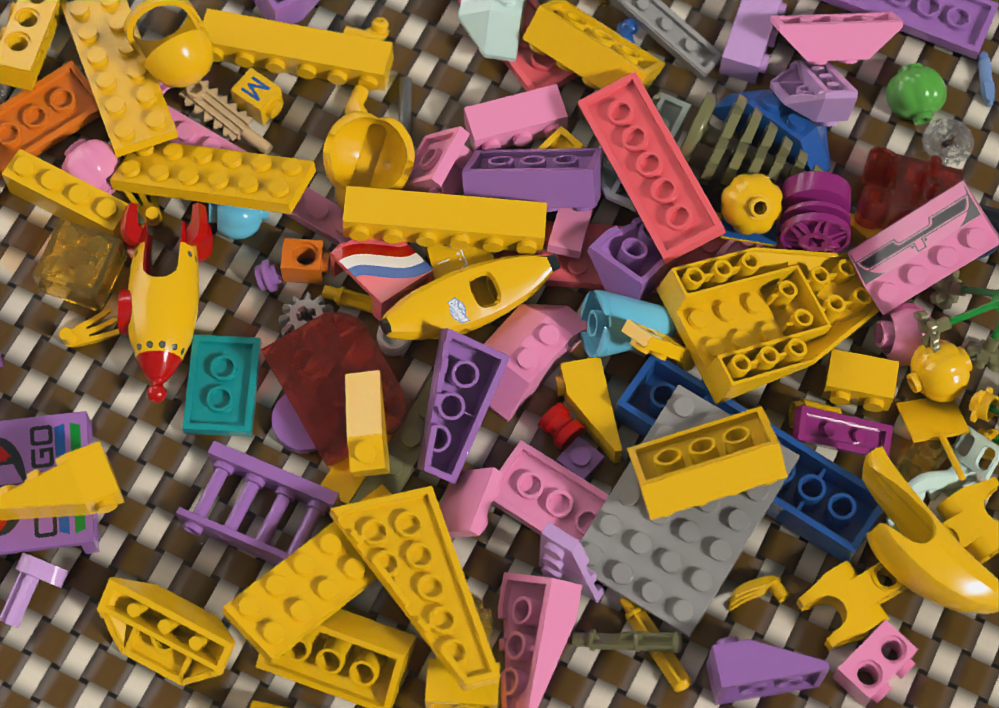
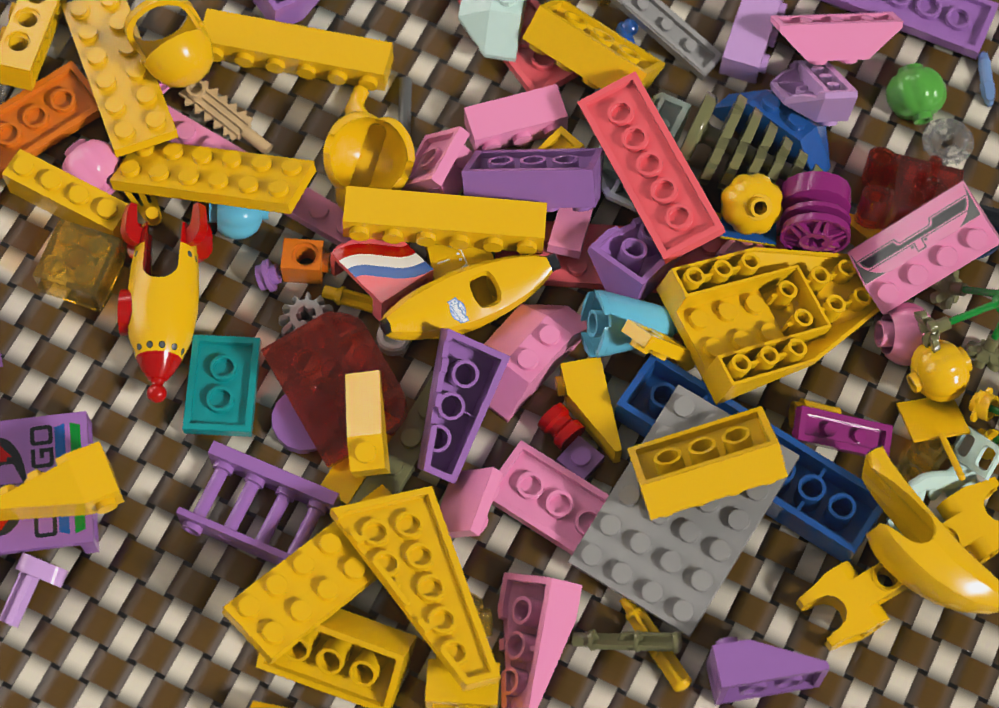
(84, 333): yellow piece -> none
(165, 631): yellow wedge -> none
(257, 96): yellow brick -> none
(378, 30): yellow arm -> none
(566, 560): lavender wing -> none
(757, 588): yellow piece -> none
(860, 380): yellow brick -> none
(870, 659): bright pink brick -> none

